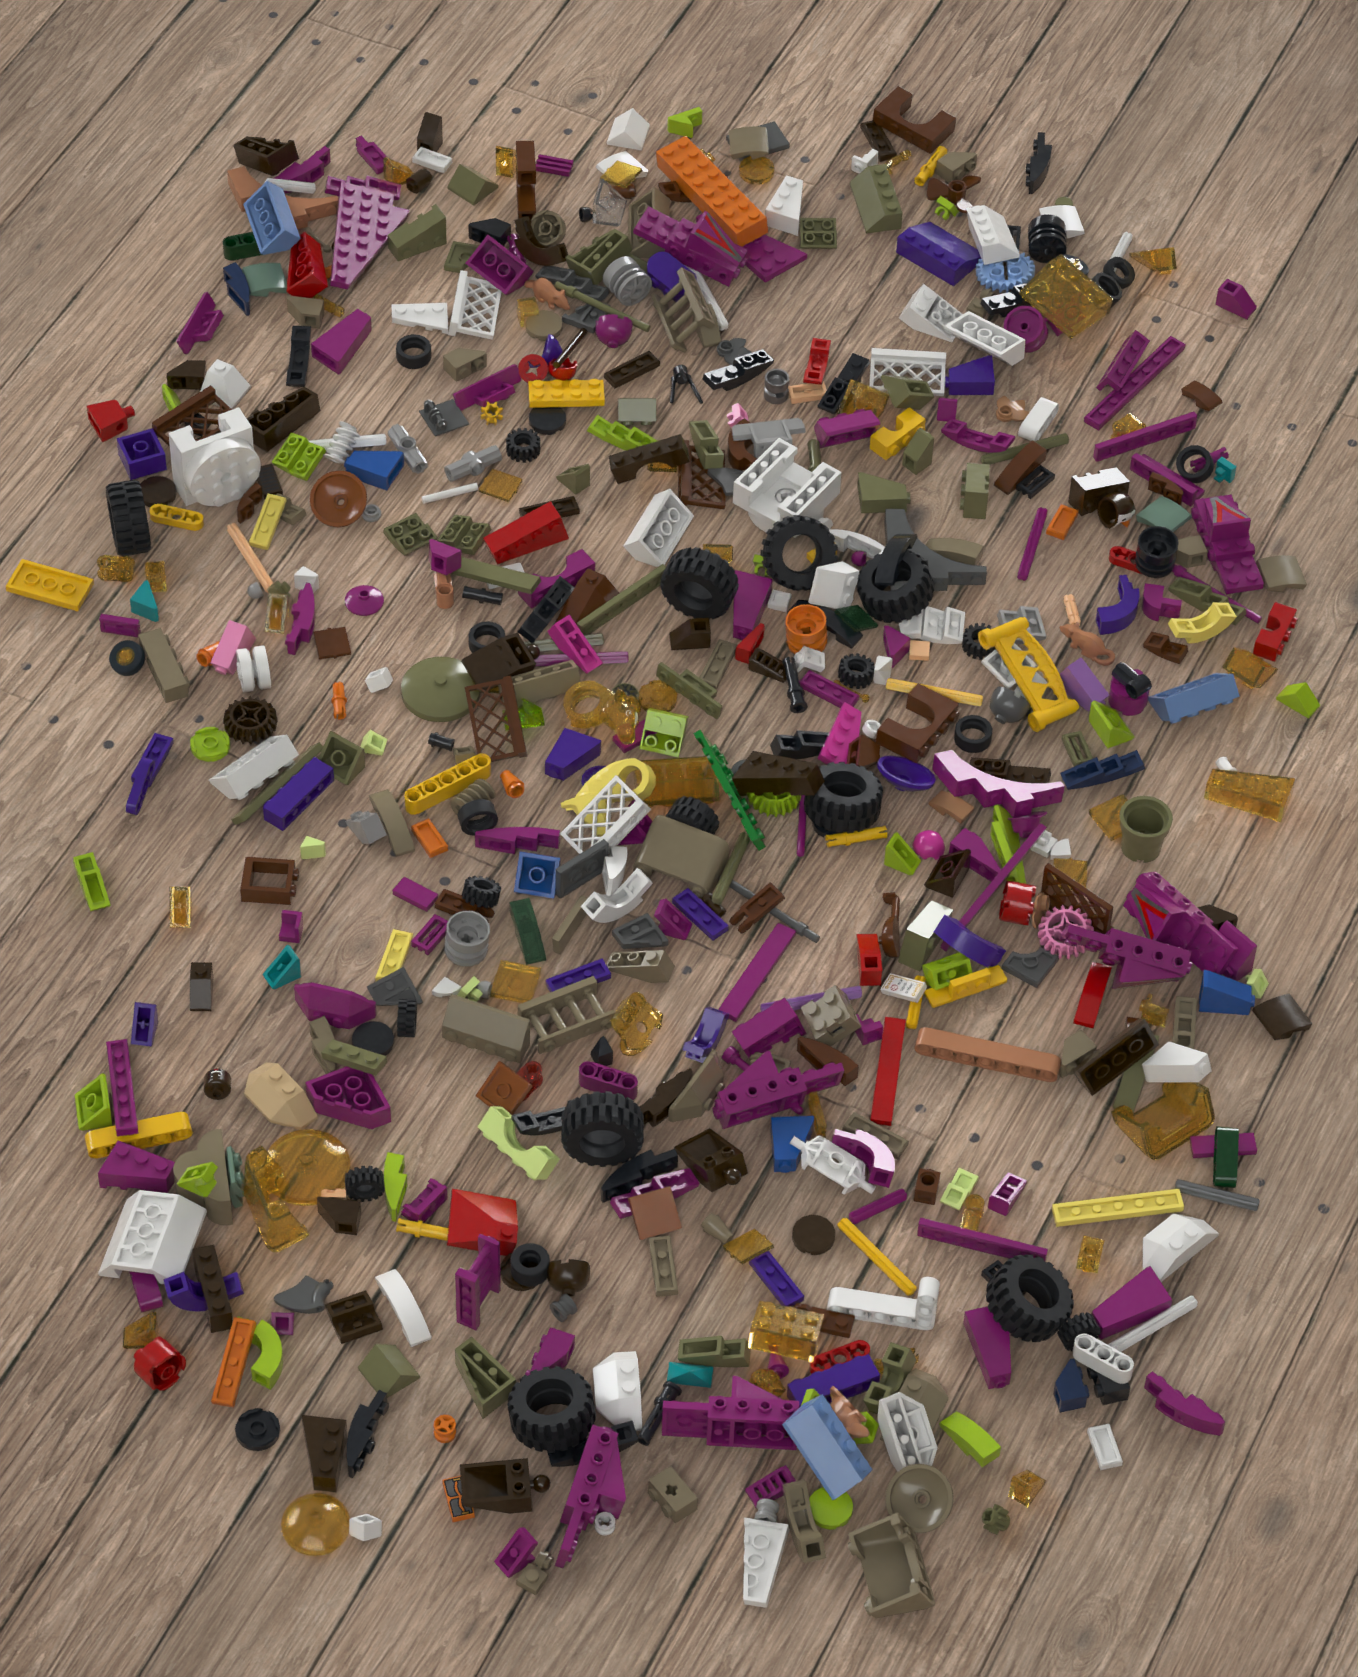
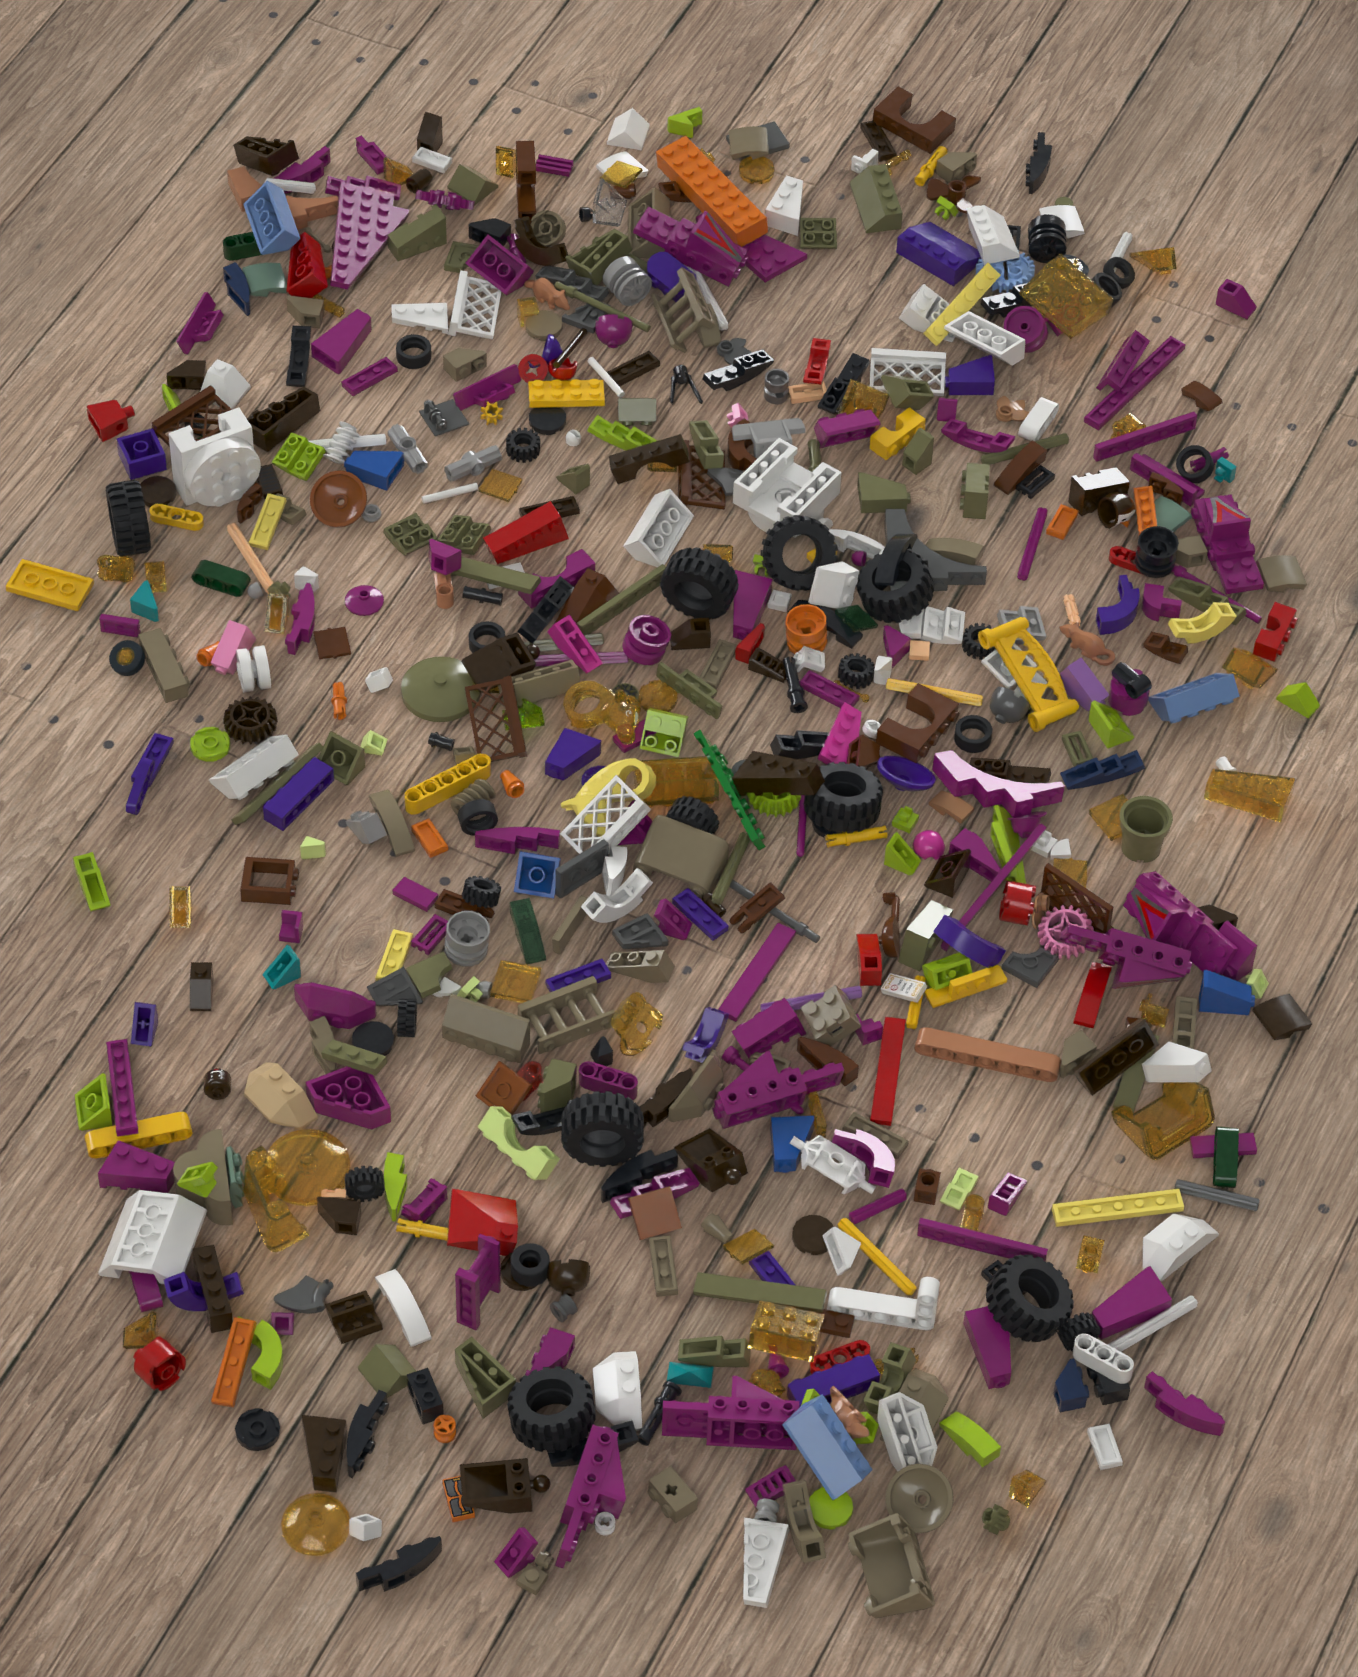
(221, 578): none -> dark green beam
(369, 376): none -> magenta tile
(409, 1563): none -> black slope
(425, 1395): none -> black brick
(428, 974): none -> olive tile
(451, 201): none -> magenta gear
(558, 1085): none -> olive slope
(573, 438): none -> white hinge
(606, 377): none -> white bar
(646, 640): none -> magenta wheel
(755, 1290): none -> olive tile
(841, 1249): none -> white slope
(905, 819): none -> lime tile
(962, 303): none -> light yellow plate
(1145, 507): none -> orange tile

